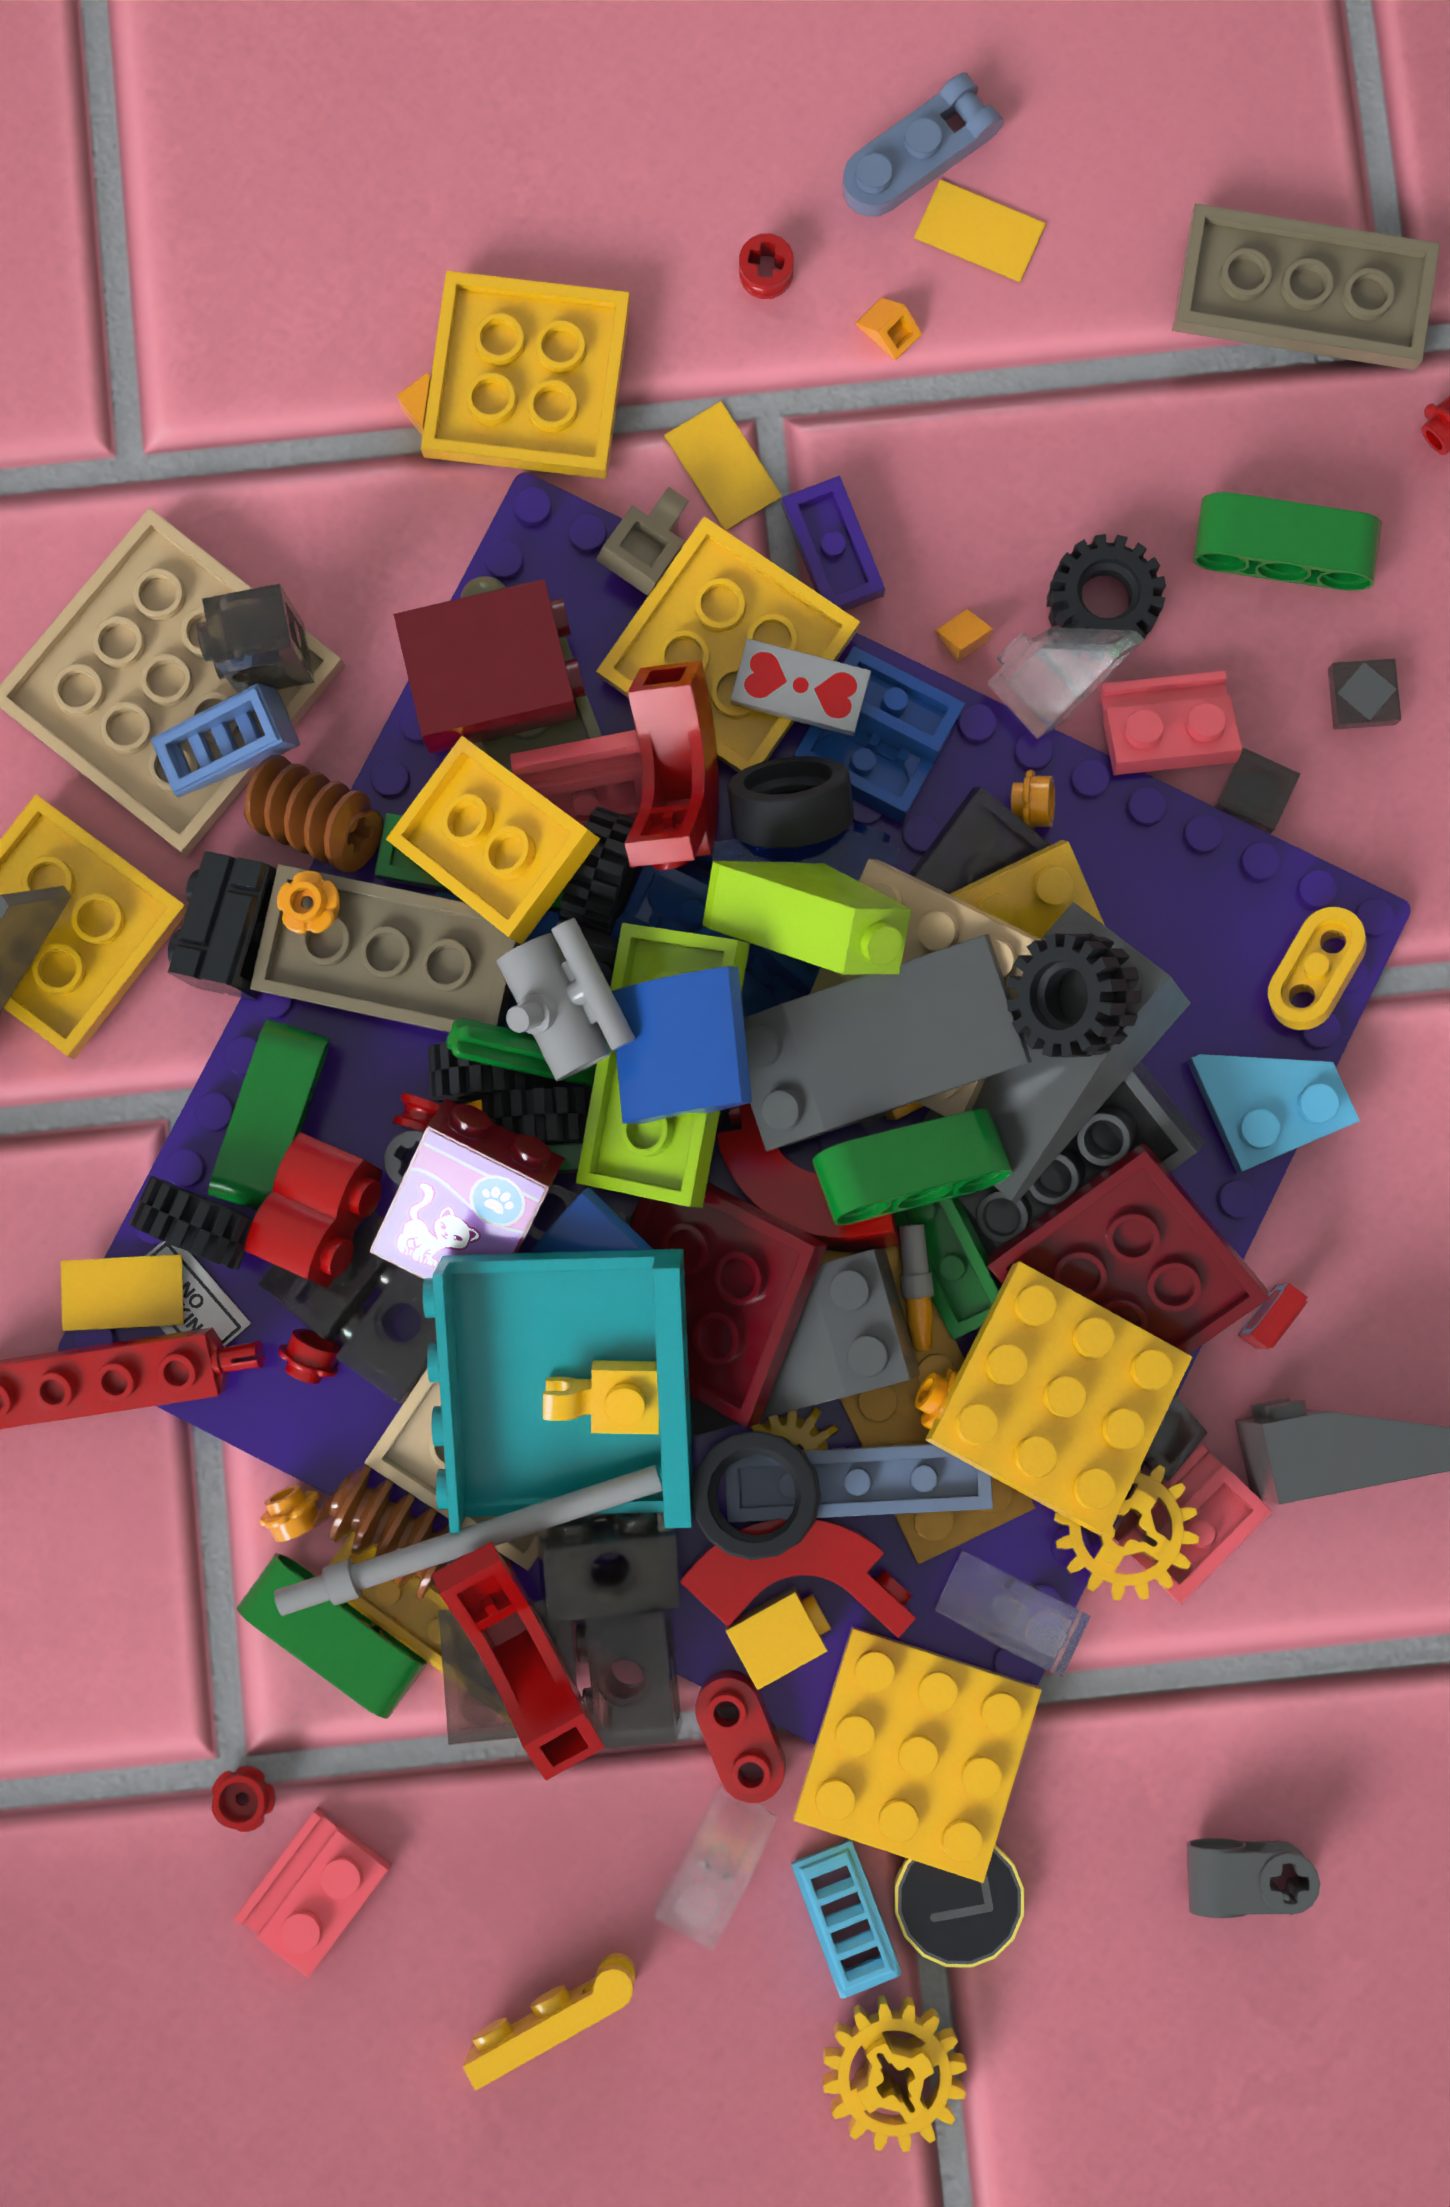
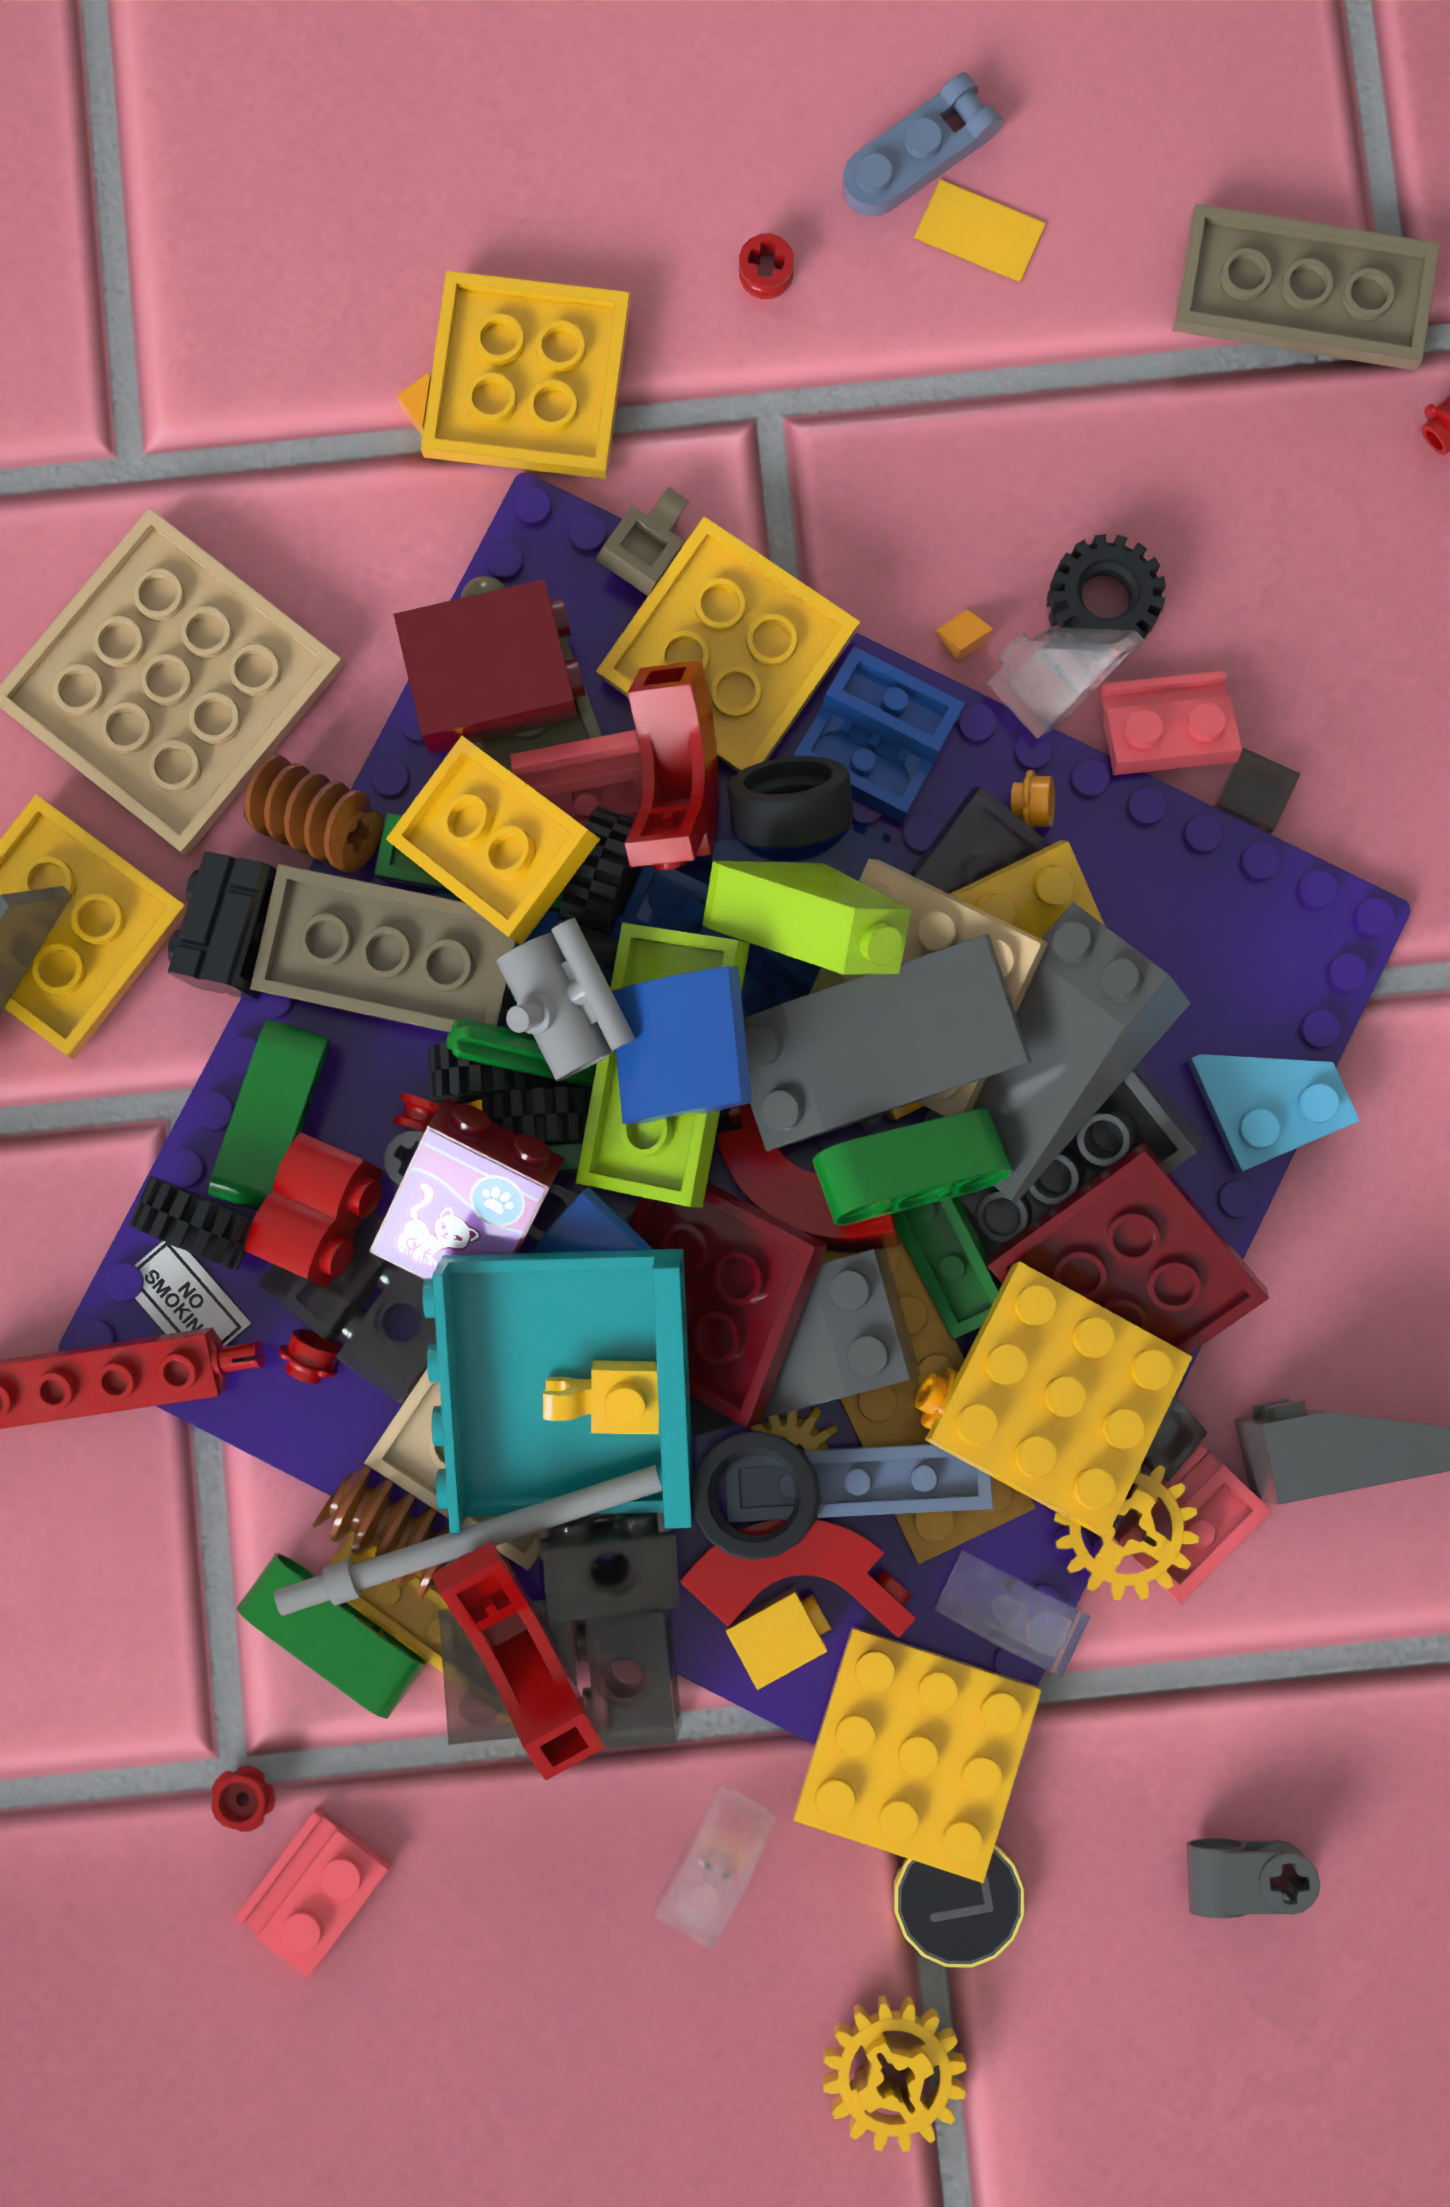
(122, 1292): yellow sticker -> none
(255, 639): clear smoke brick -> none
(274, 719): medium blue slope -> none
(290, 1513): light orange plate -> none
(324, 907): light orange plate -> none
(554, 2019): yellow plate -> none
(723, 466): yellow sticker -> none
(741, 1739): red plate -> none
(800, 687): light grey tile -> none
(833, 544): dark purple plate -> none
(869, 1972): medium azure slope -> none
(890, 327): light orange piece -> none
(916, 1285): light grey piece -> none
(1040, 990): black tyre -> none
(1273, 1317): red tile -> none
(1287, 541): green beam -> none
(1314, 971): yellow plate -> none
(1364, 694): clear smoke tile -> none

